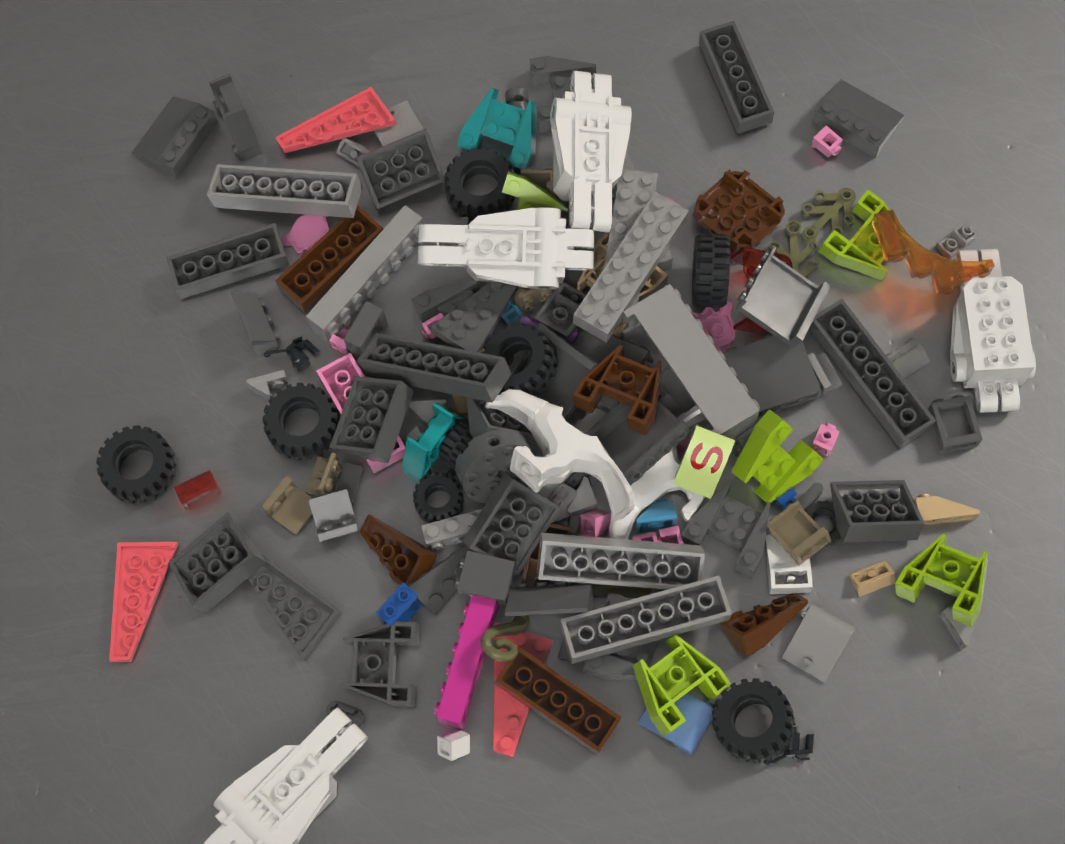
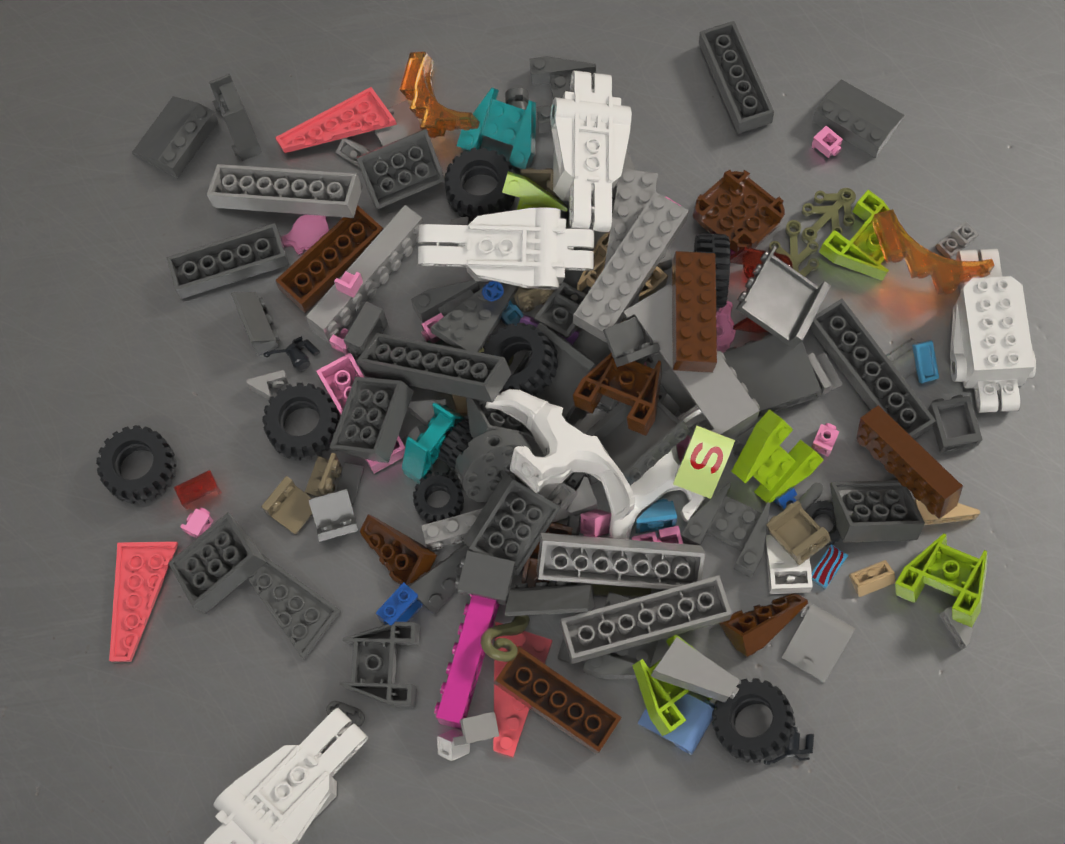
(197, 522): none -> bright pink brick
(349, 283): none -> bright pink panel
(419, 89): none -> clear orange arch
(477, 728): none -> light grey panel
(496, 290): none -> blue wheel
(628, 342): none -> dark grey bracket
(694, 312): none -> reddish brown brick
(695, 672): none -> light grey slope
(828, 566): none -> tile
(908, 462): none -> reddish brown brick
(925, 361): none -> dark azure tile

